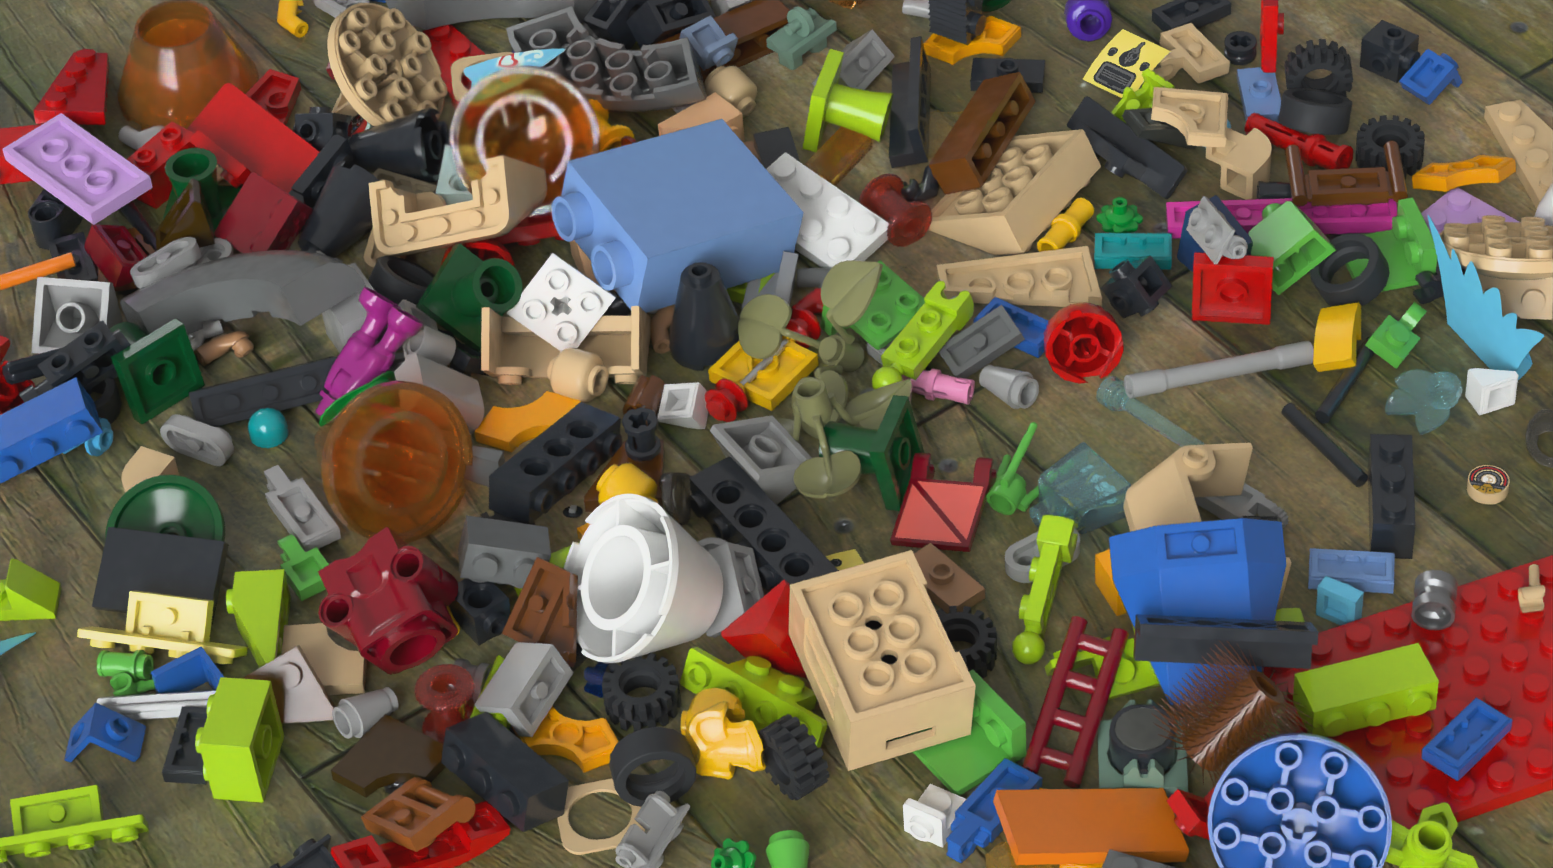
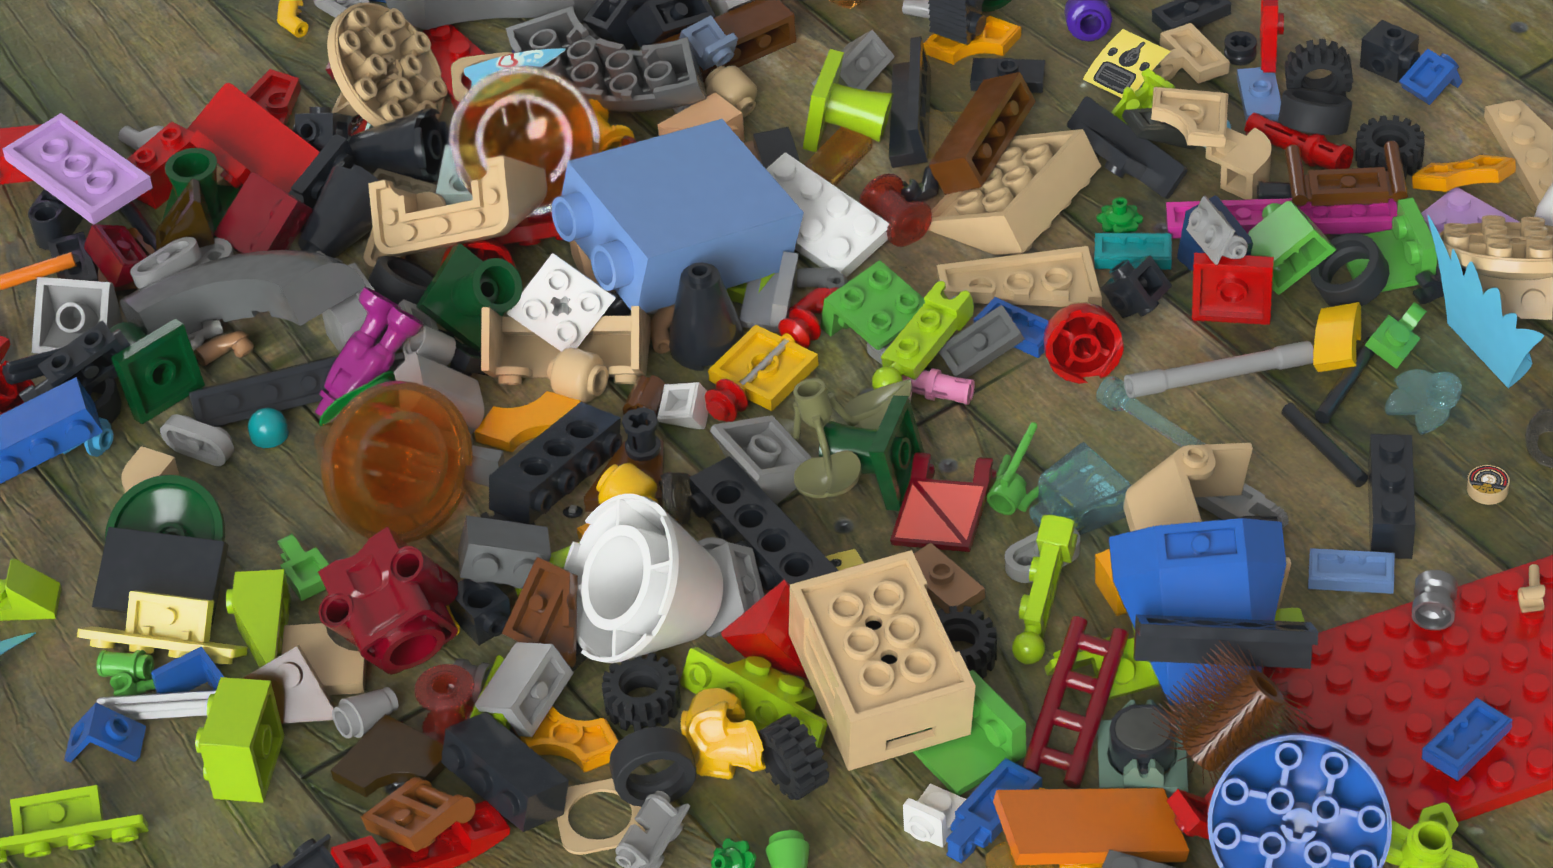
(78, 90): red wing -> none
(179, 64): clear orange cone -> none
(183, 761): black plate -> none
(300, 510): light grey hinge -> none
(594, 676): clear blue hand -> none
(803, 33): sand green hips -> none
(847, 293): olive plant -> none
(1010, 385): light grey cone -> none
(1067, 226): yellow pin -> none
(1338, 601): medium azure plate -> none
(1366, 691): lime brick -> none
(1491, 389): white slope -> none

